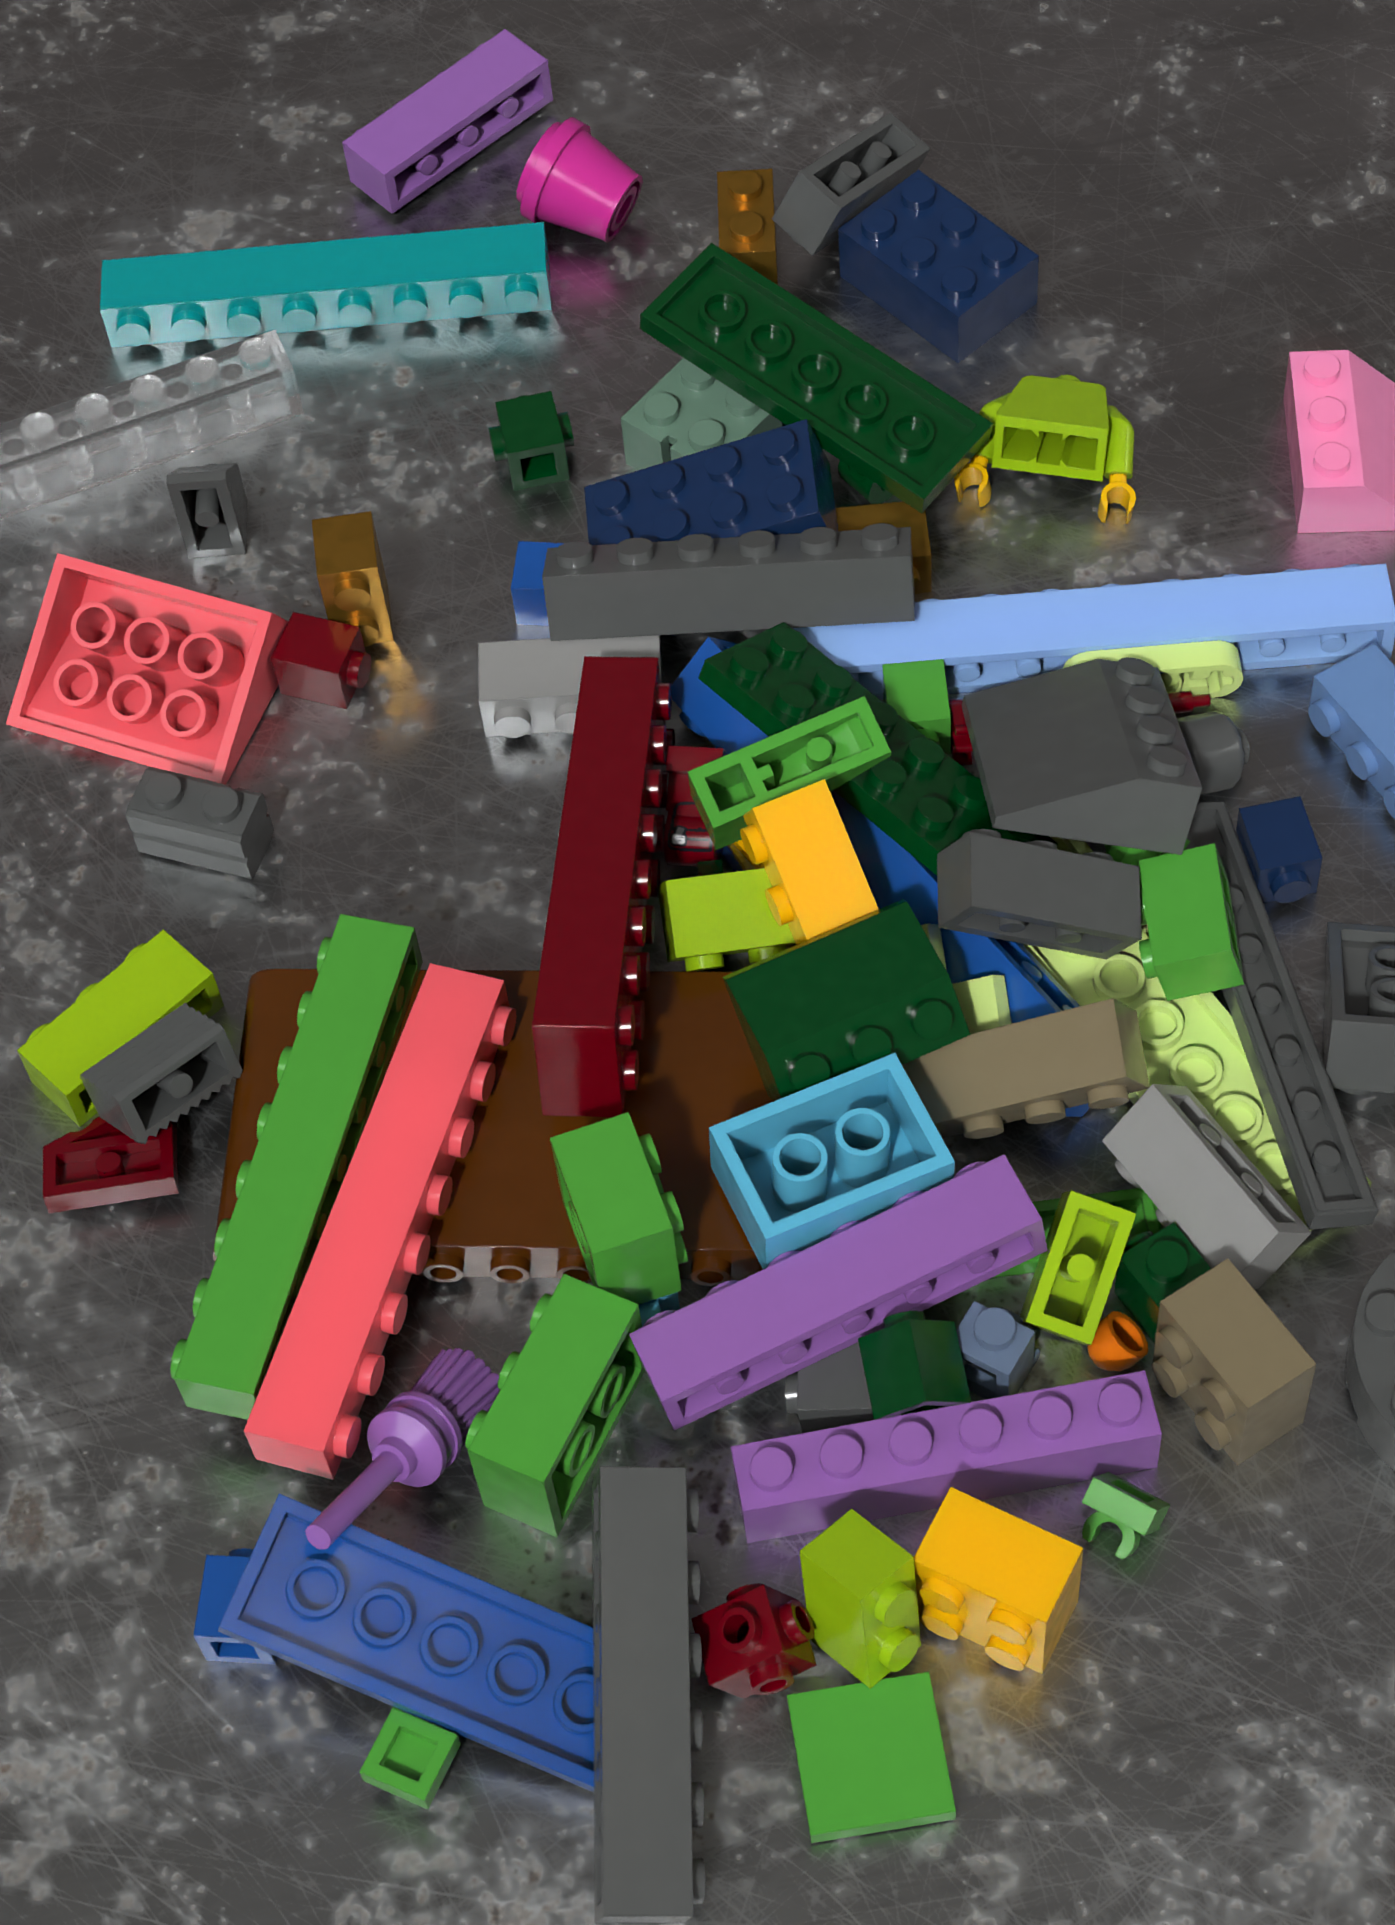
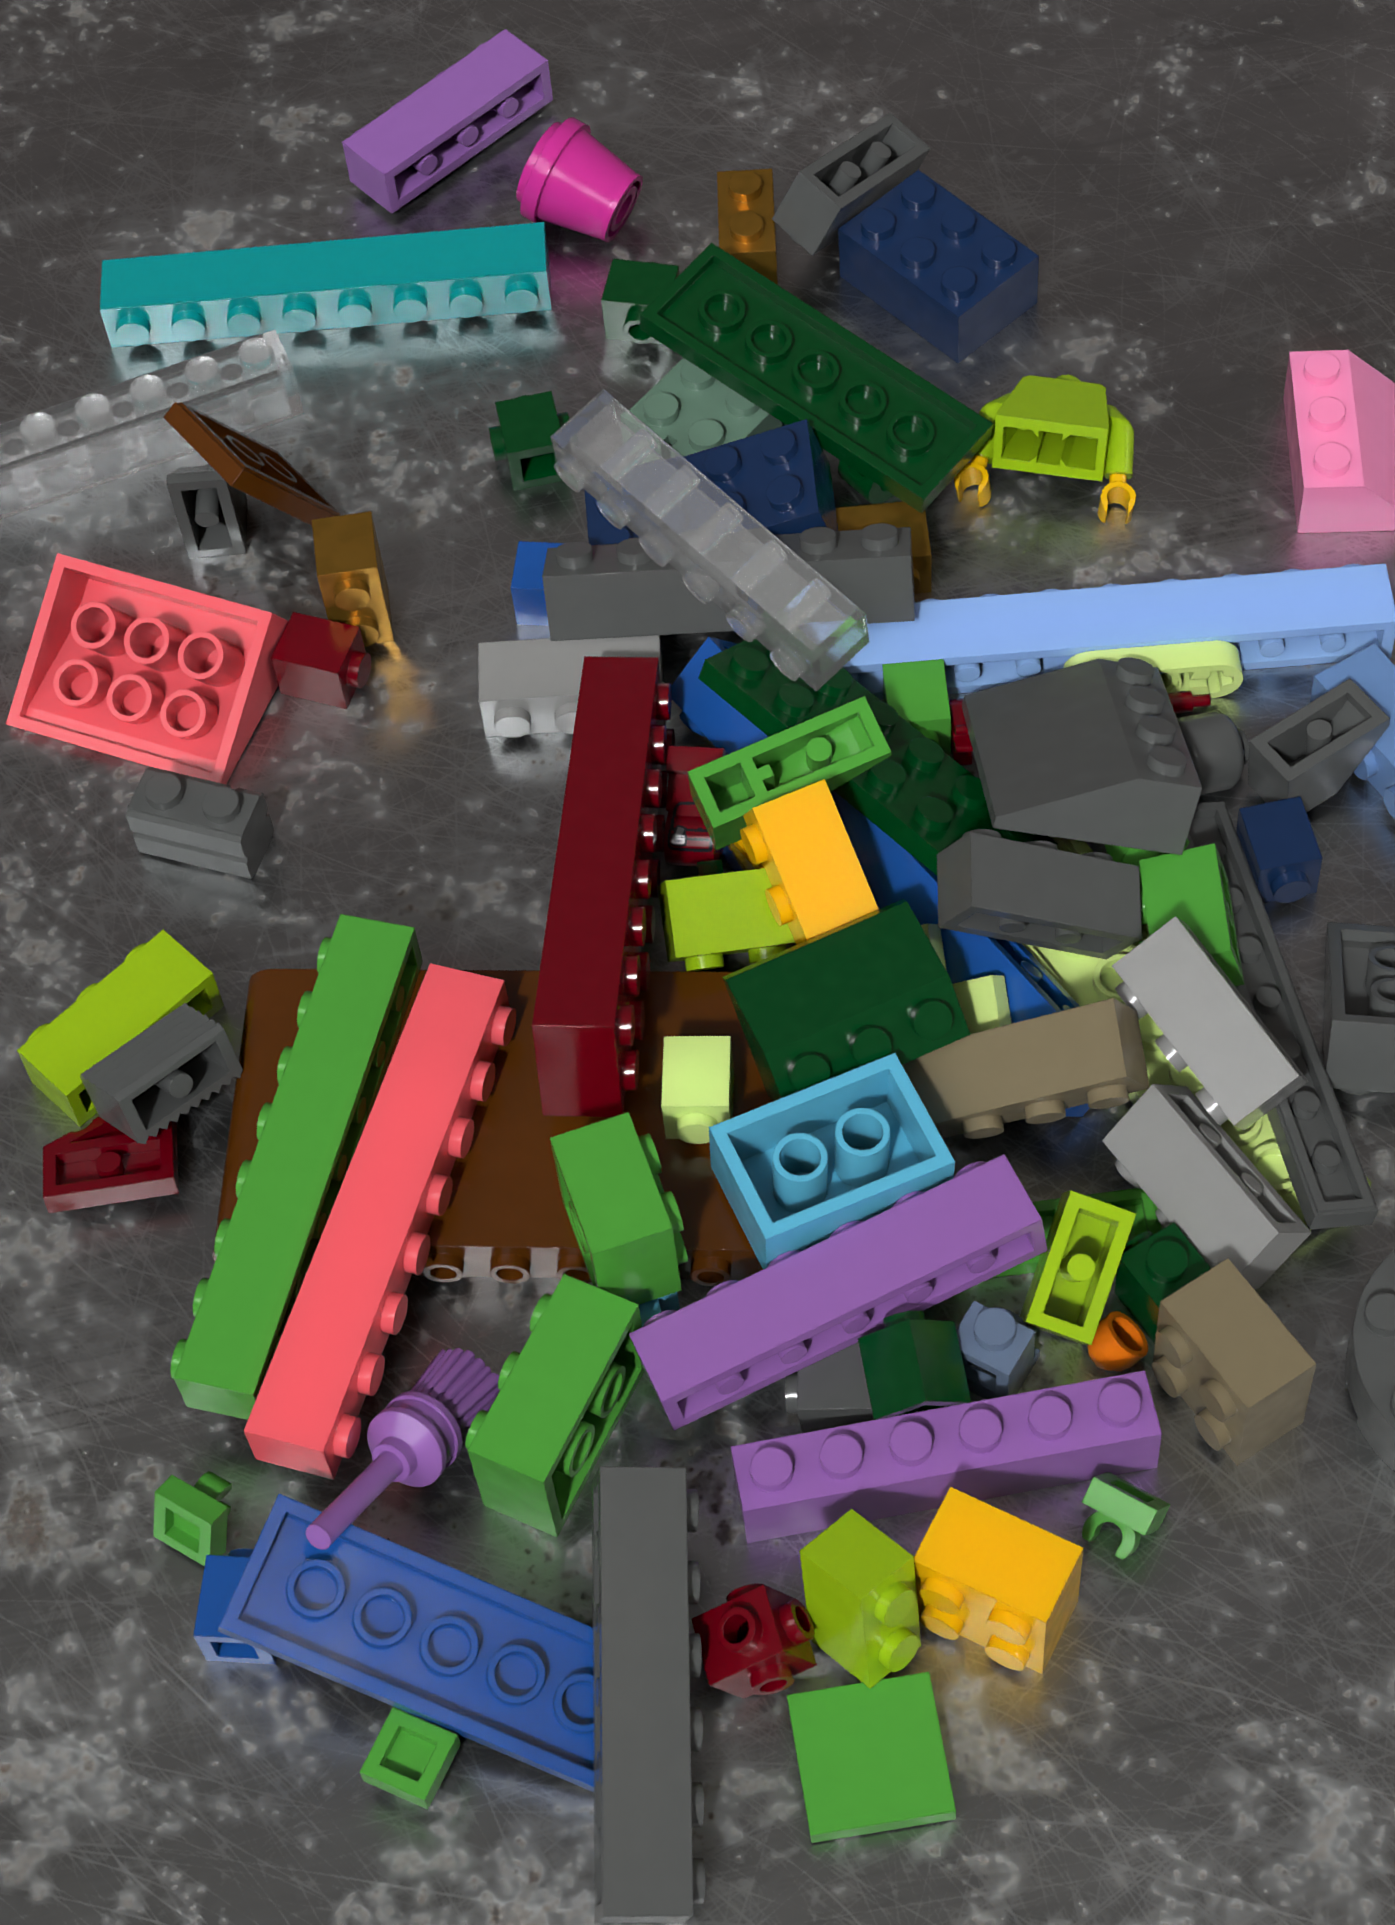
(193, 1517): none -> bright green tile
(249, 465): none -> reddish brown tile
(628, 292): none -> dark green brick
(696, 1085): none -> yellowish green brick
(710, 541): none -> clear brick
(1207, 1026): none -> light grey brick
(1316, 747): none -> dark grey slope

